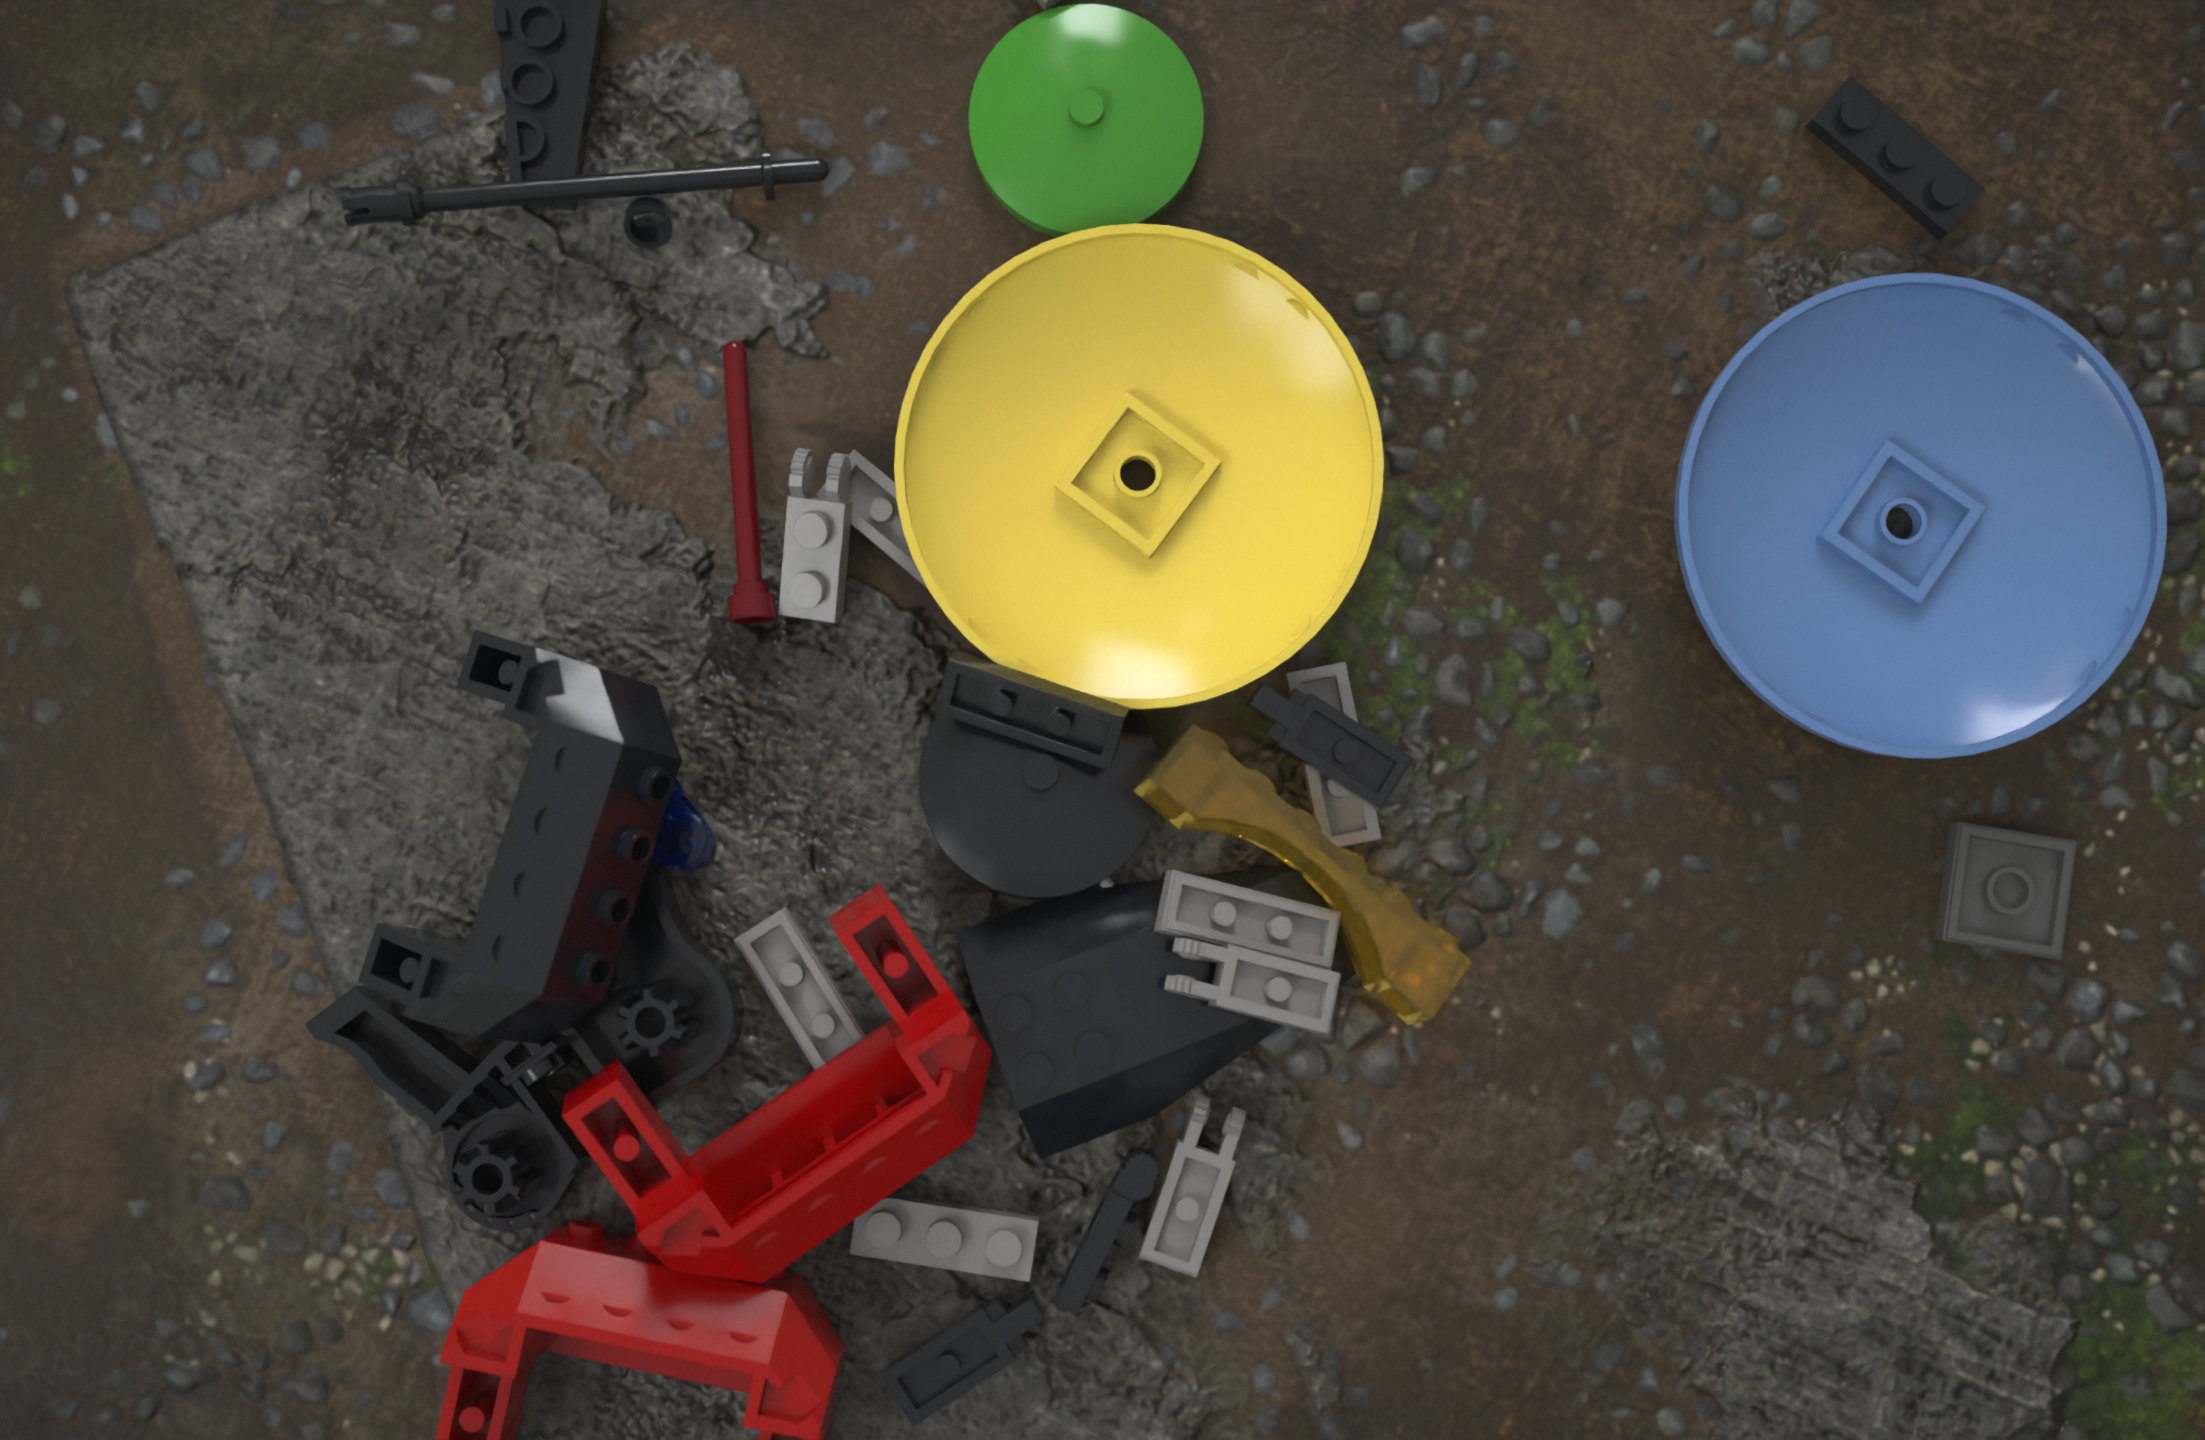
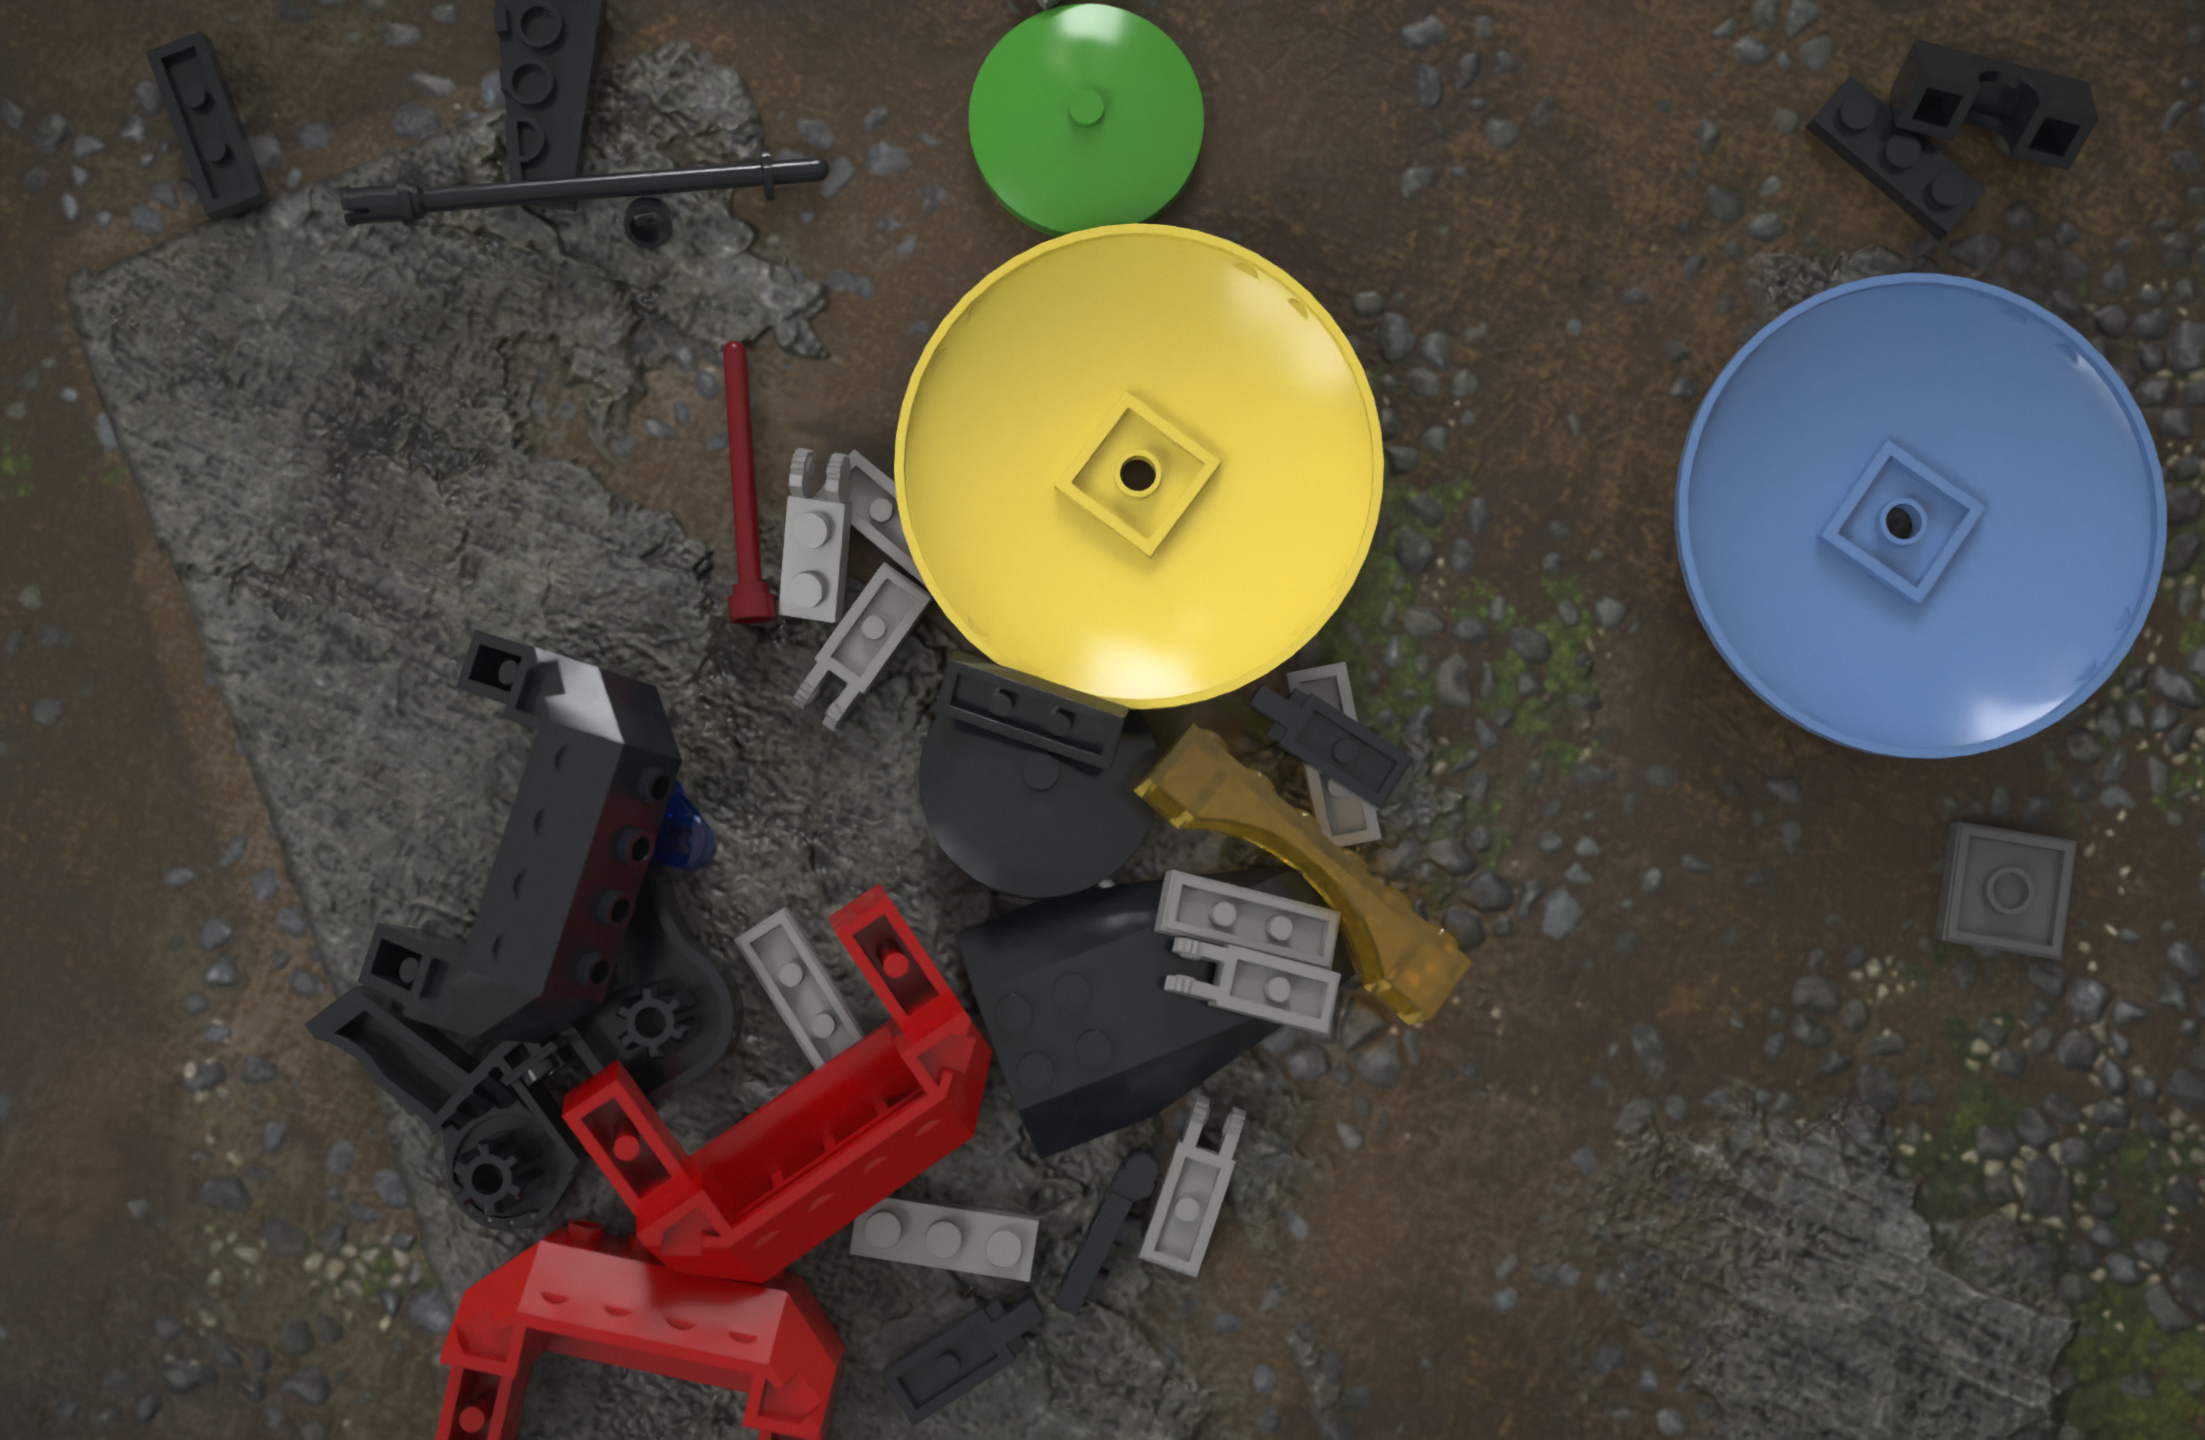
(208, 126): none -> black plate
(865, 641): none -> light grey hinge
(2034, 110): none -> black arch

